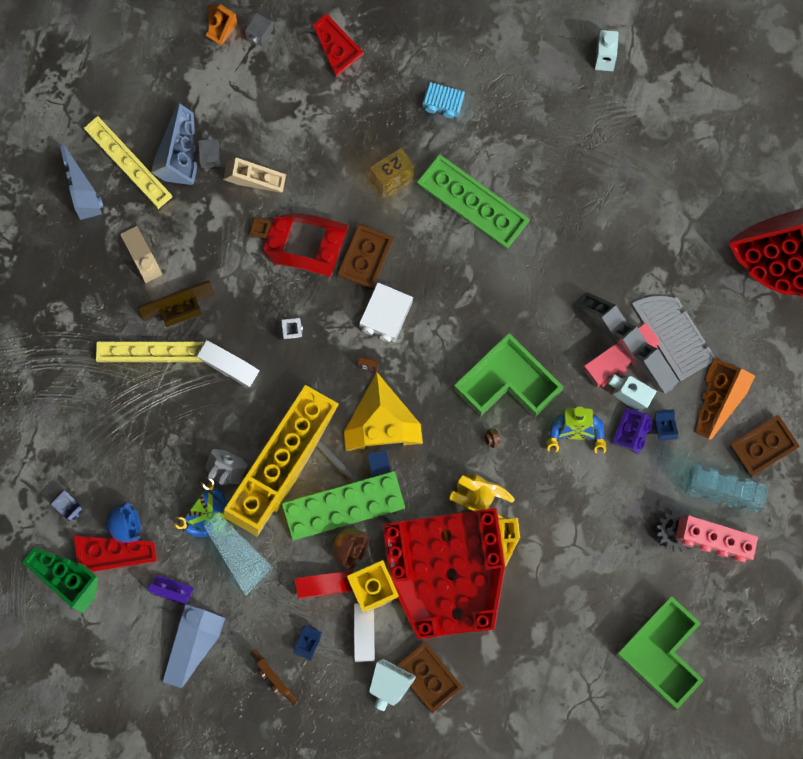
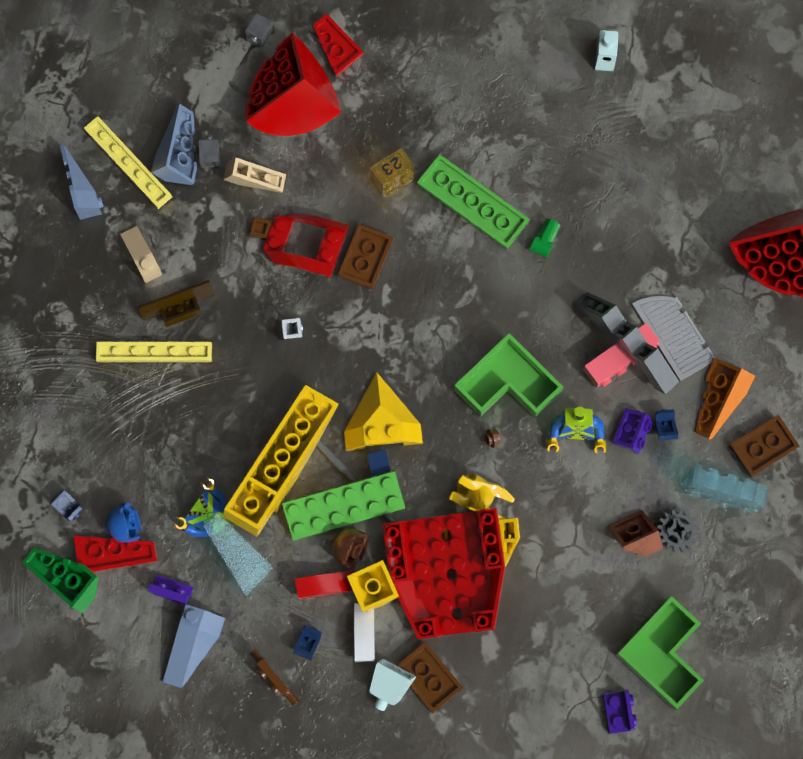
(220, 23): orange slope -> none
(225, 467): light grey hinge -> none
(227, 363): white slope -> none
(291, 92): none -> red brick
(368, 364): reddish brown tile -> none
(386, 313): white brick -> none
(443, 100): medium azure brick -> none
(544, 241): none -> green piece
(619, 712): none -> dark purple bracket
(632, 391): light aqua torso -> none
(637, 534): none -> copper slope
(716, 538): coral brick -> none

